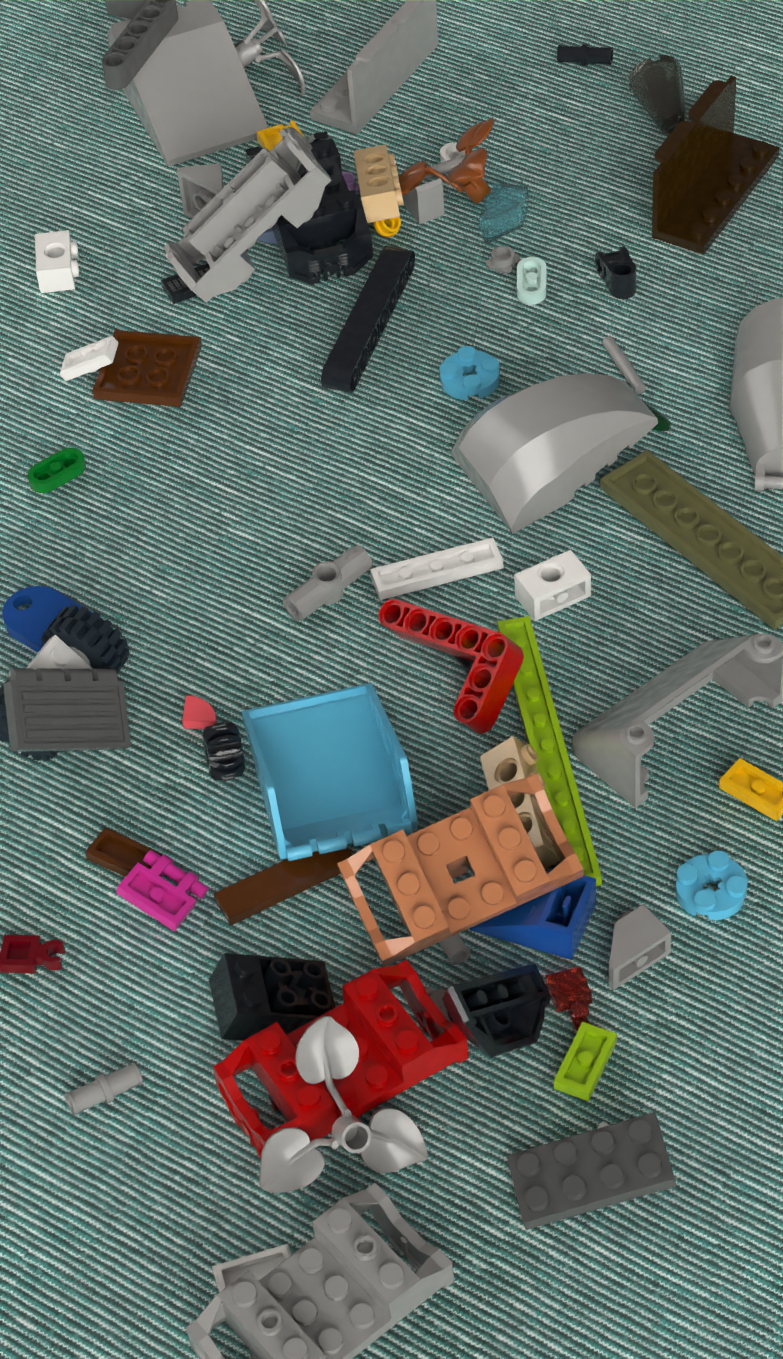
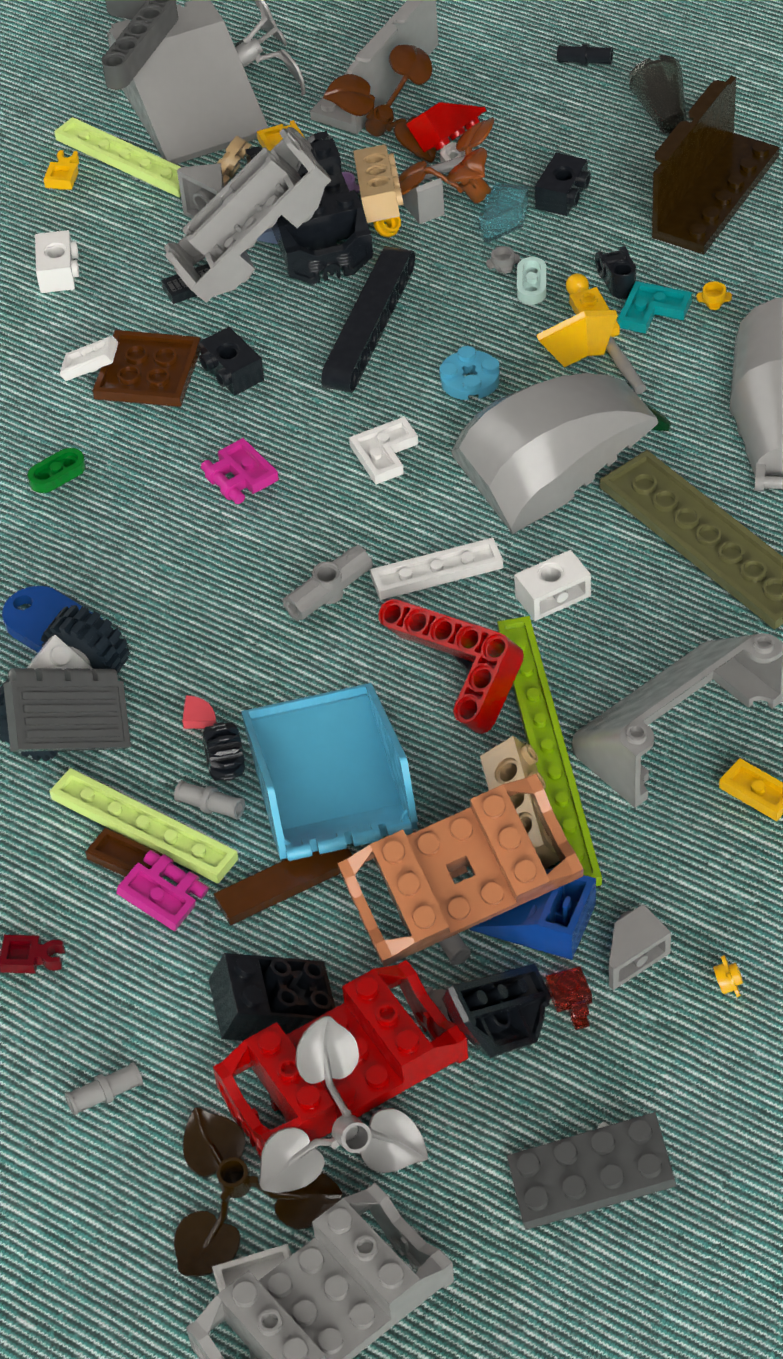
(63, 173): none -> yellow plate
(120, 154): none -> yellowish green plate
(144, 825): none -> yellowish green plate
(209, 799): none -> light grey pin
(216, 1146): none -> dark brown plant
(231, 361): none -> black brick
(232, 157): none -> tan plate
(246, 465): none -> dark pink plate
(354, 96): none -> reddish brown plant
(378, 447): none -> white plate
(443, 121): none -> red slope
(562, 184): none -> black brick
(579, 336): none -> yellow slope
(585, 1061): lime plate -> none
(586, 299): none -> yellow plate
(651, 300): none -> teal plate
(712, 868): medium azure plate -> none
(714, 295): none -> yellow plate
(728, 976): none -> yellow plate

